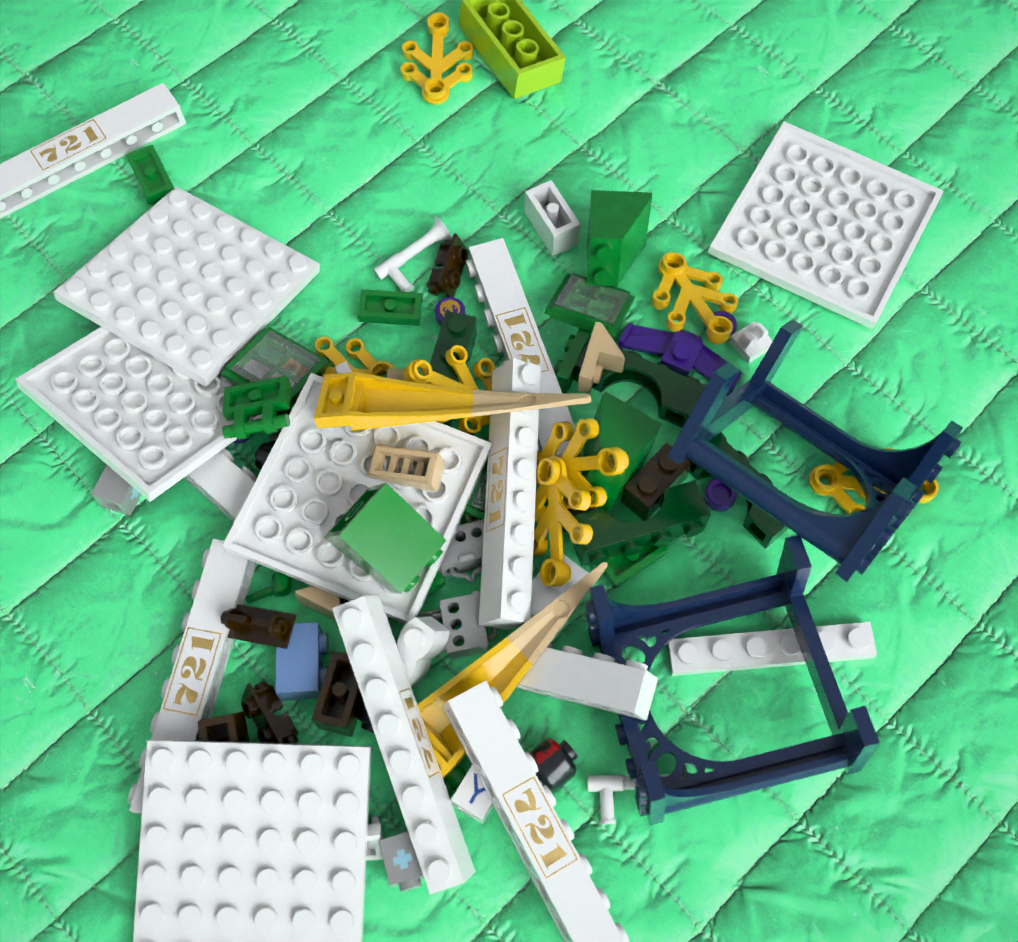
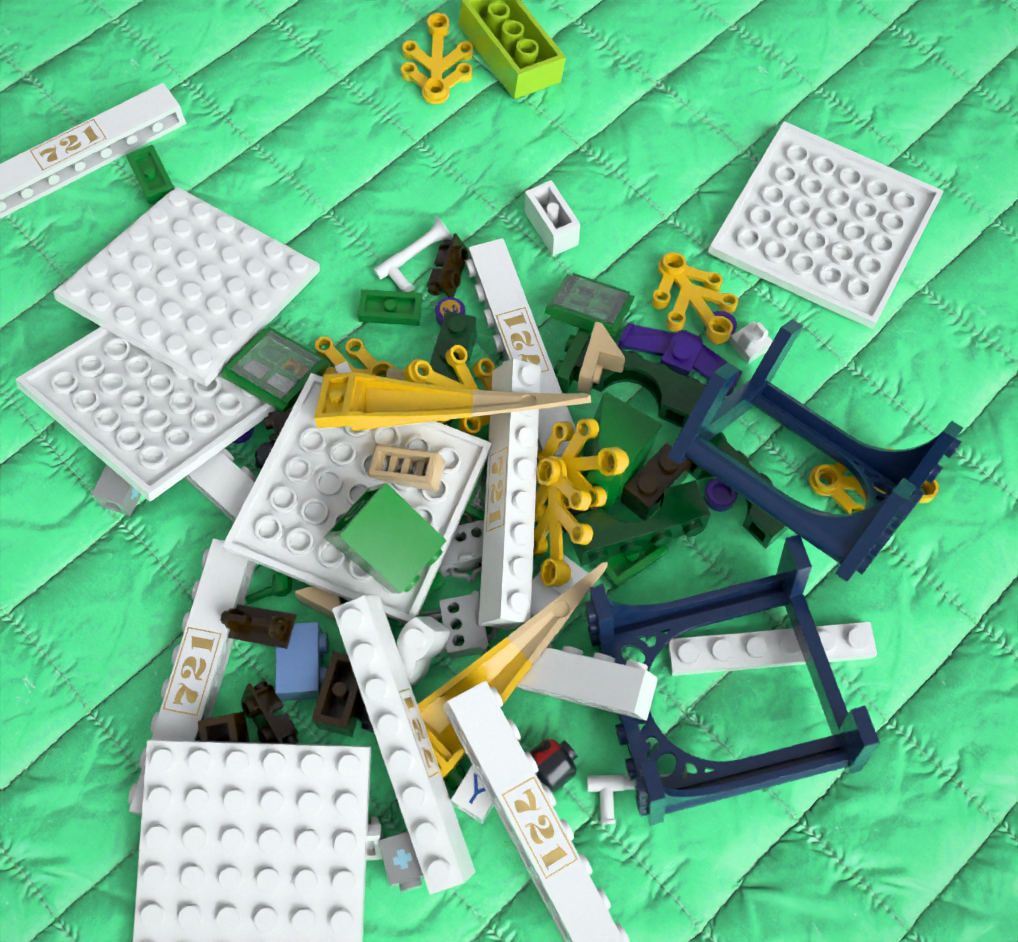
(256, 399): green plate -> none
(615, 234): green slope -> none

